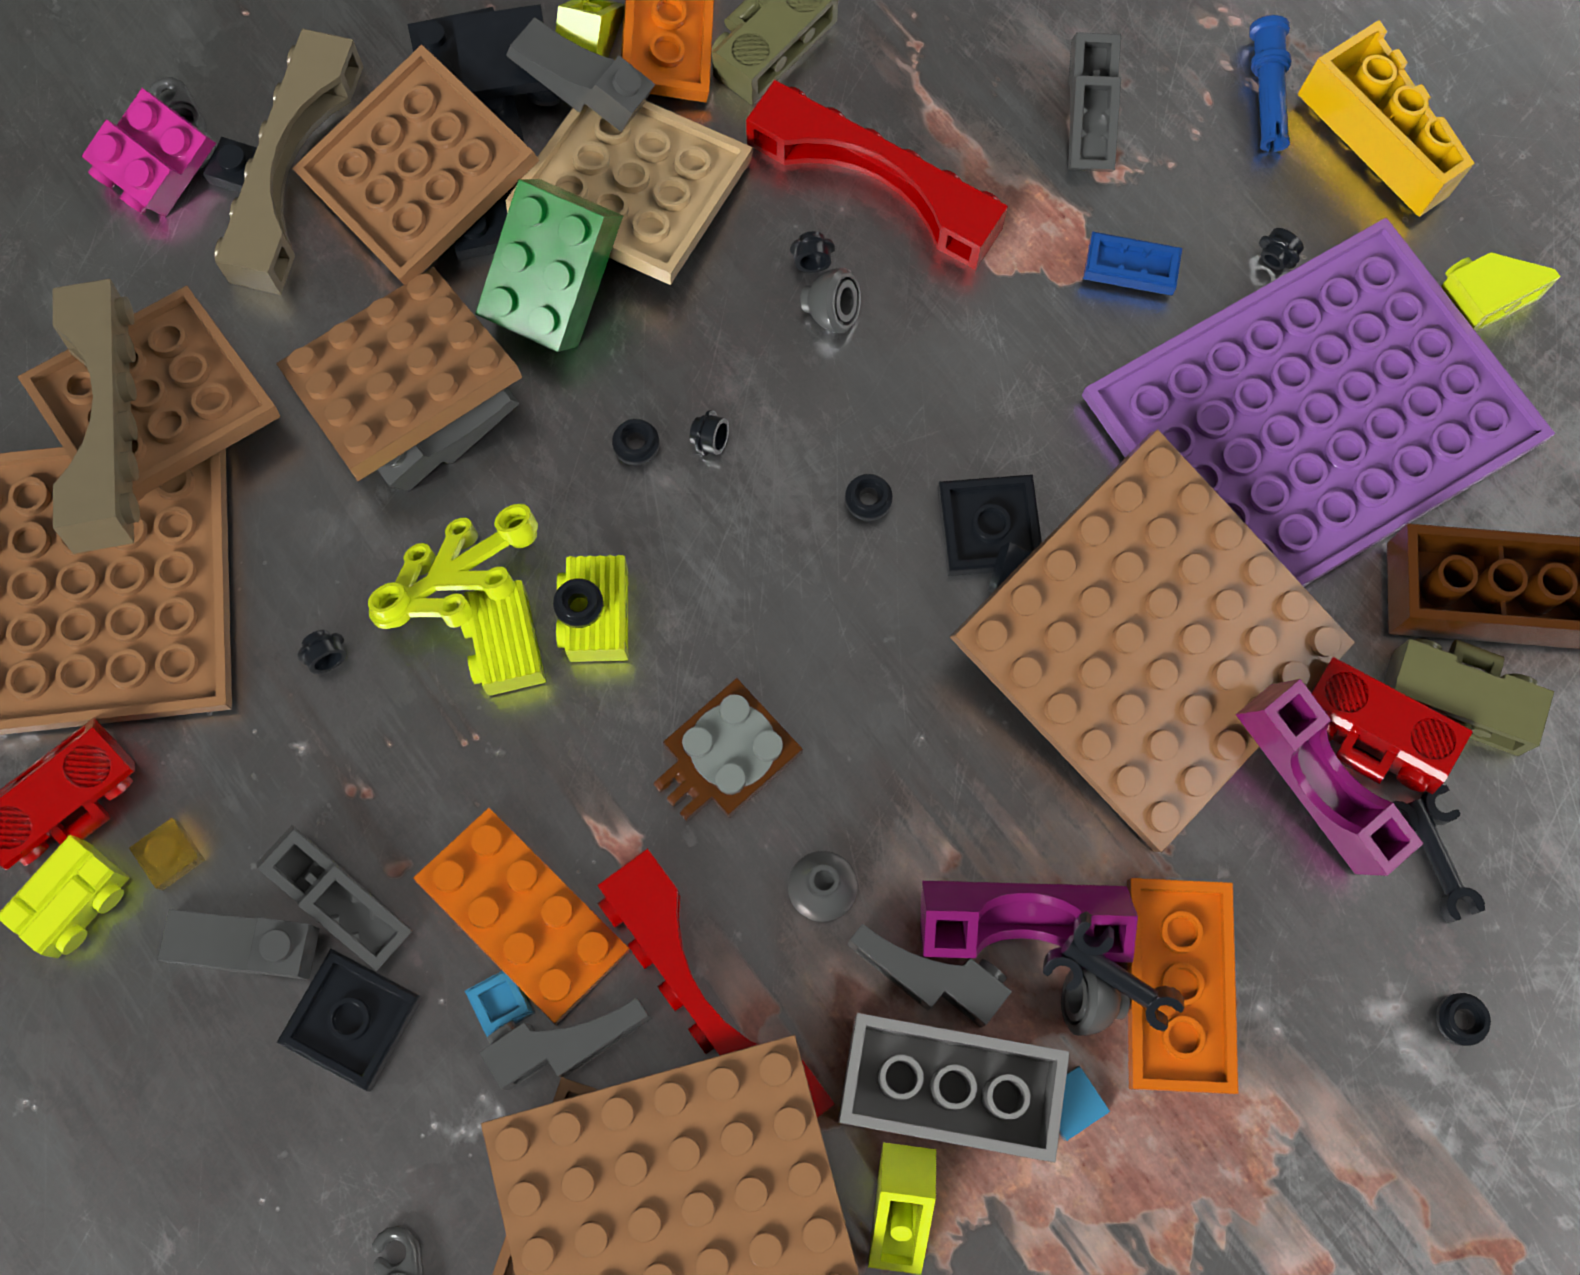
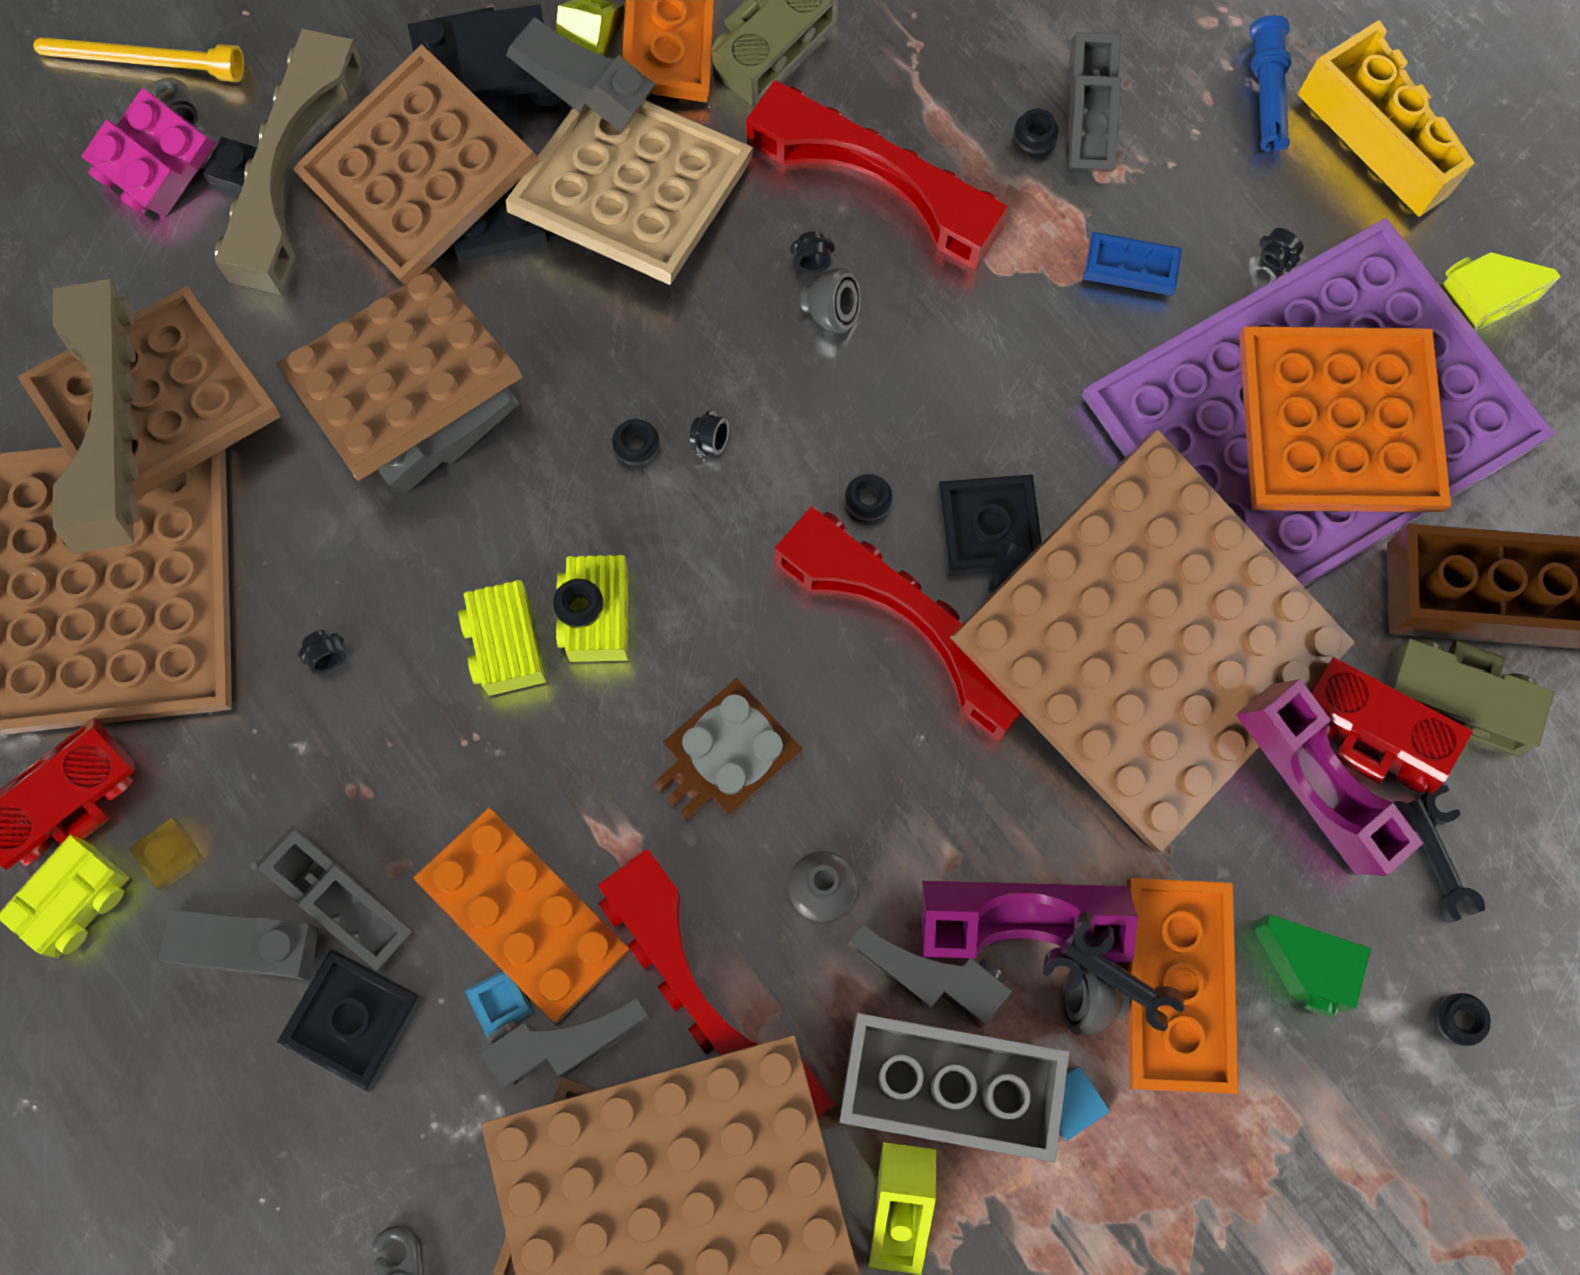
(223, 61): none -> yellow piece
(405, 598): neon yellow plant -> none
(548, 264): brick -> none
(831, 561): none -> red arch
(1039, 121): none -> black plate
(1314, 964): none -> green slope
(1343, 419): none -> orange plate

